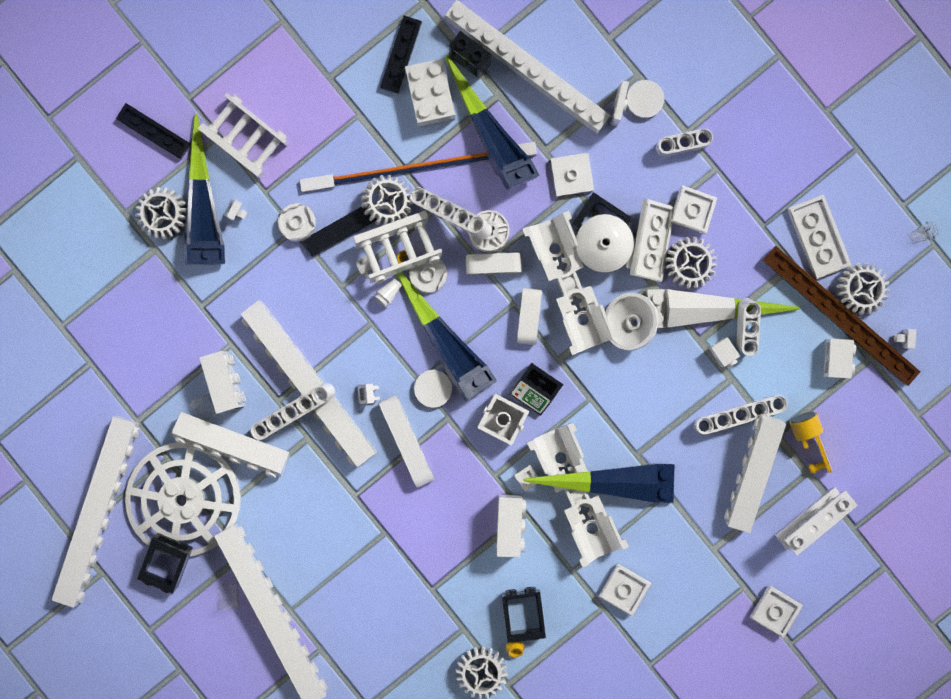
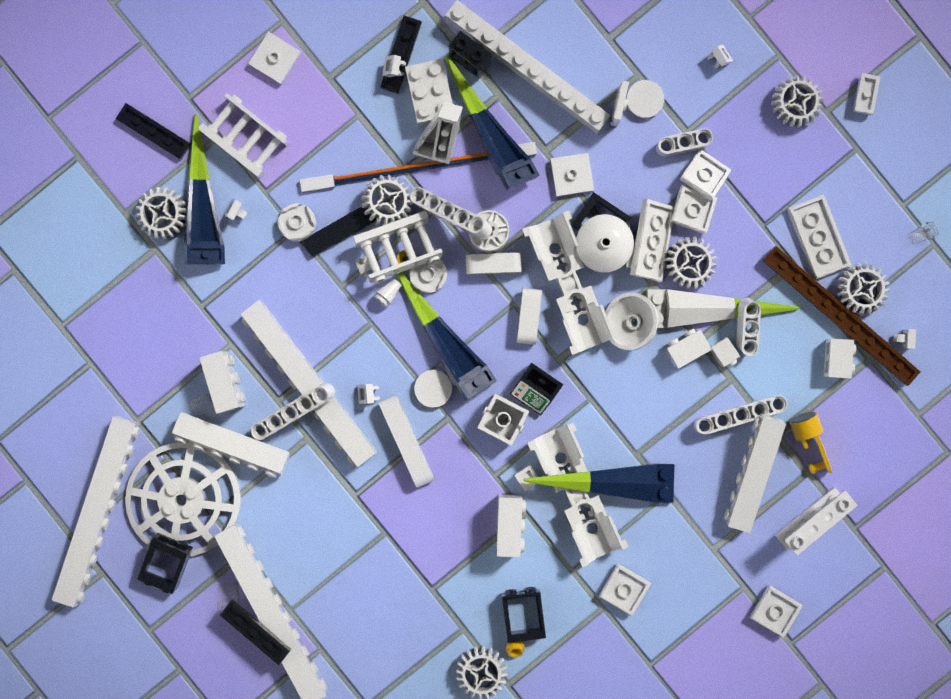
(255, 632): none -> black tile
(274, 58): none -> white plate
(391, 66): none -> white tile
(440, 135): none -> white wedge
(688, 348): none -> white brick
(705, 174): none -> white plate
(722, 56): none -> white tile
(794, 93): none -> white gear
(866, 94): none -> white plate

